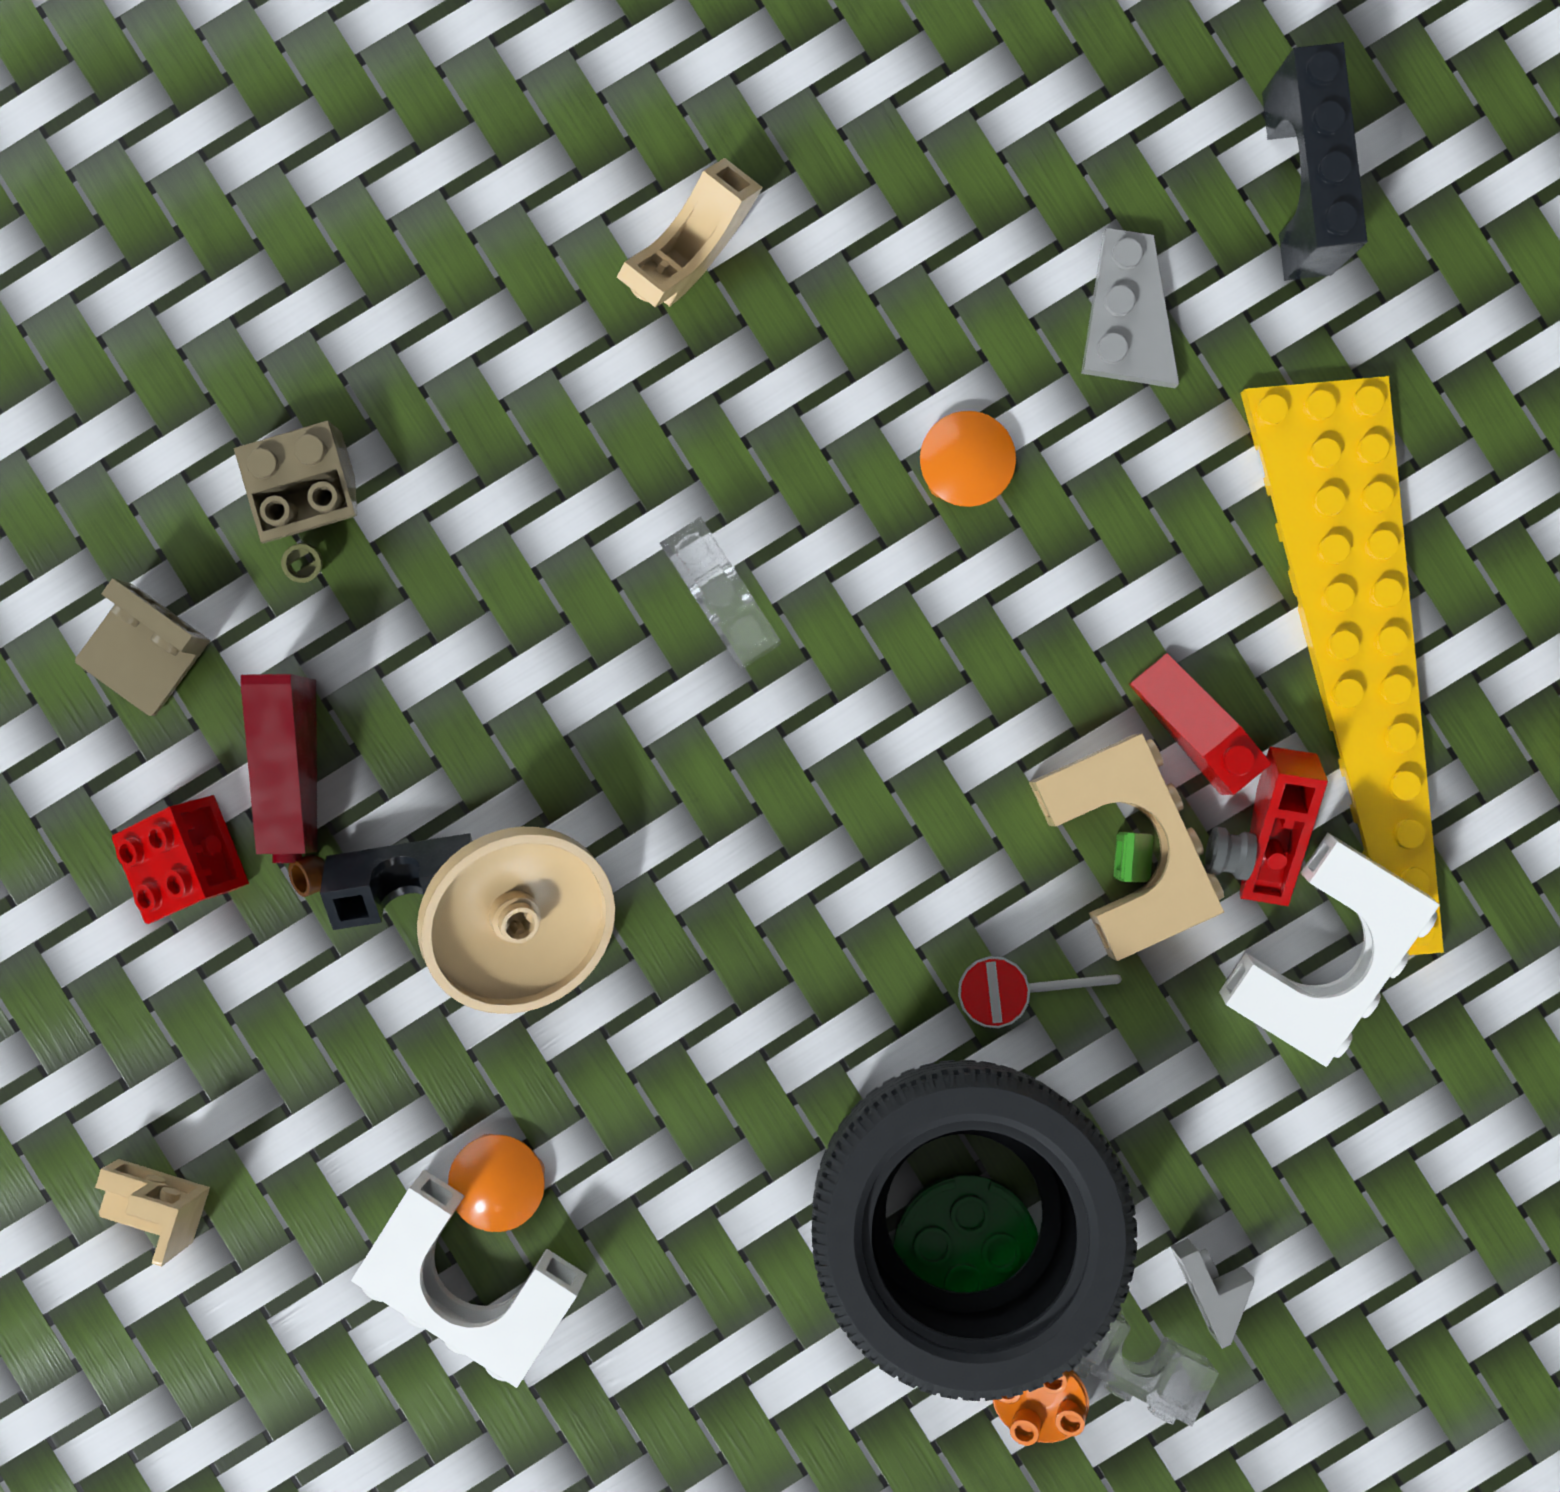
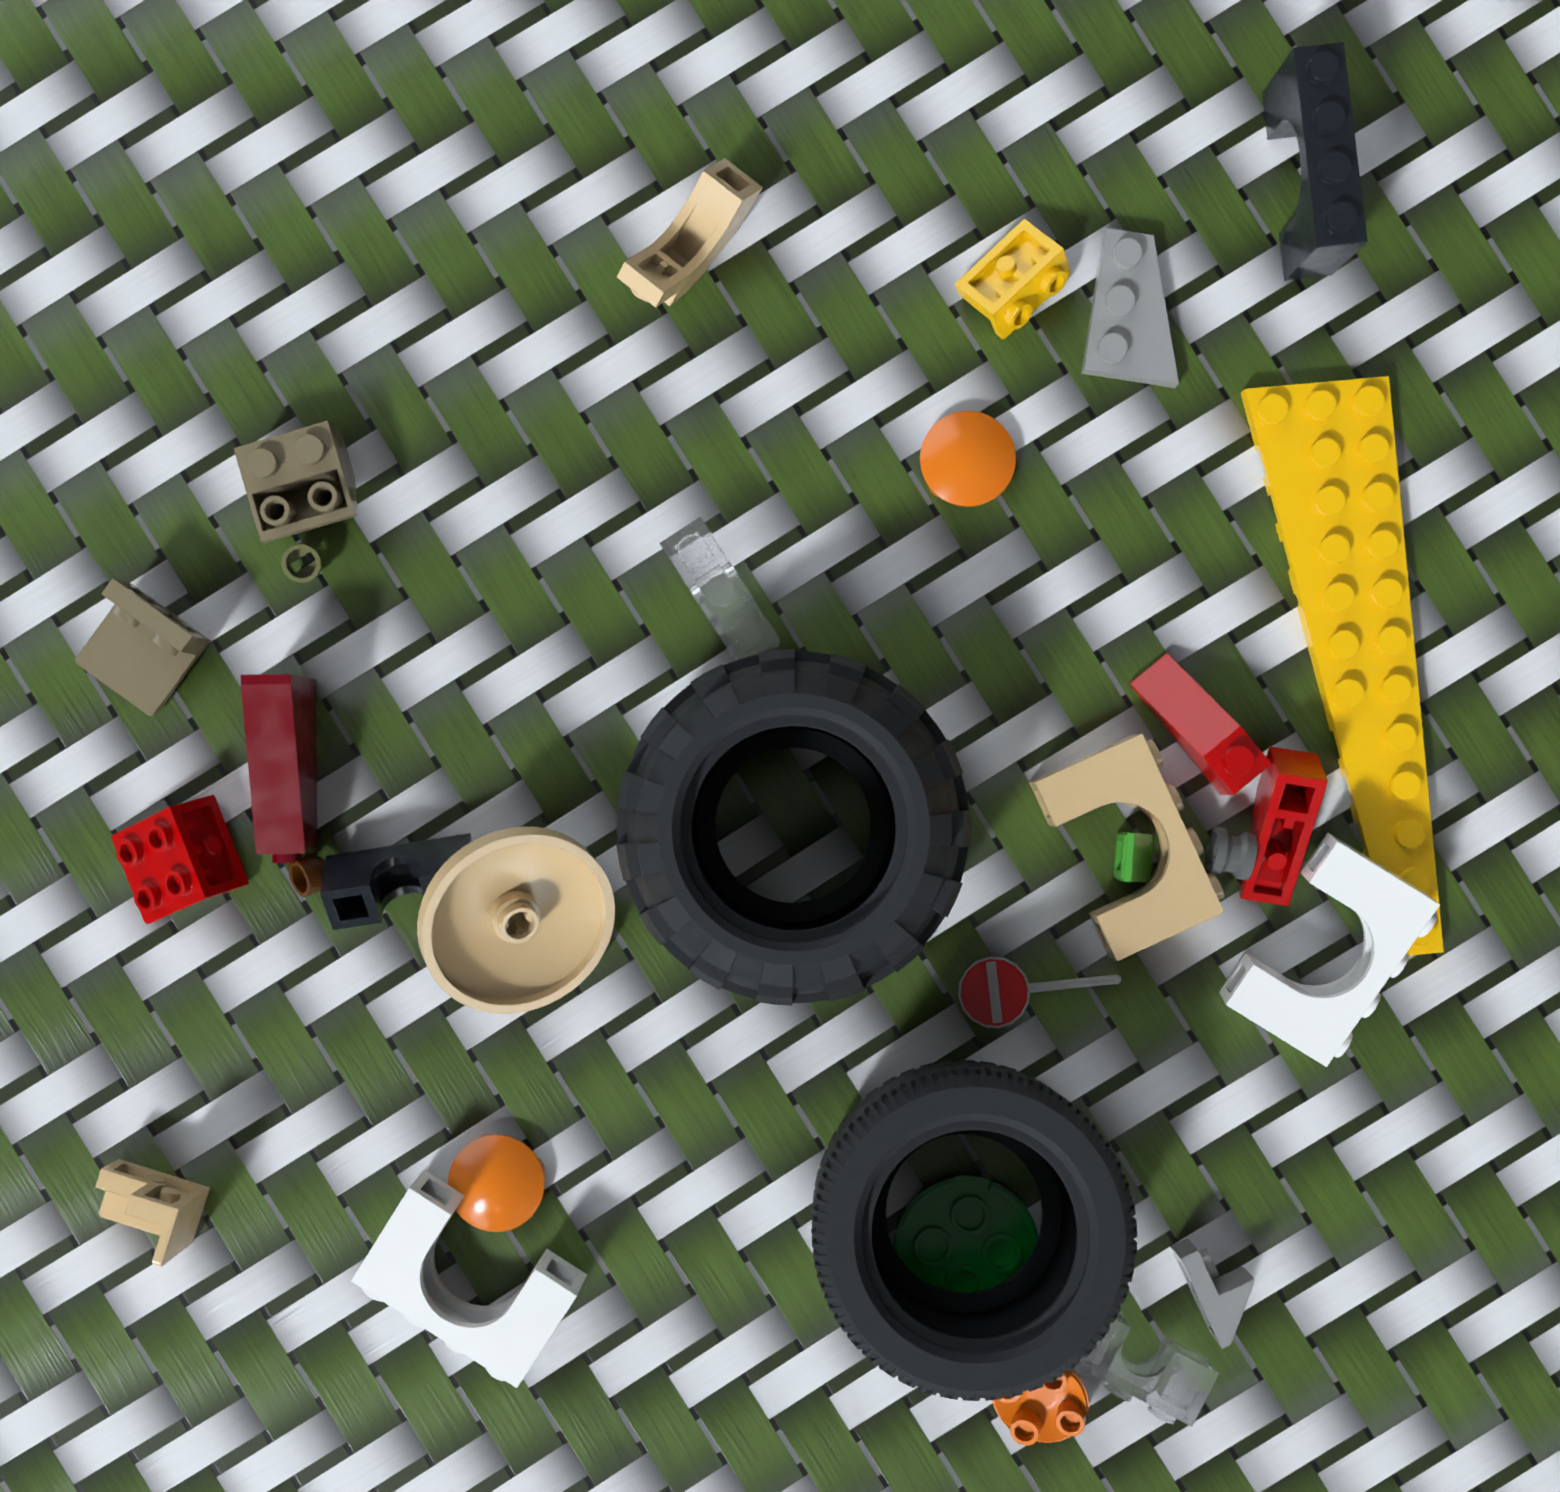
(815, 946): none -> black tyre
(1015, 278): none -> yellow bracket

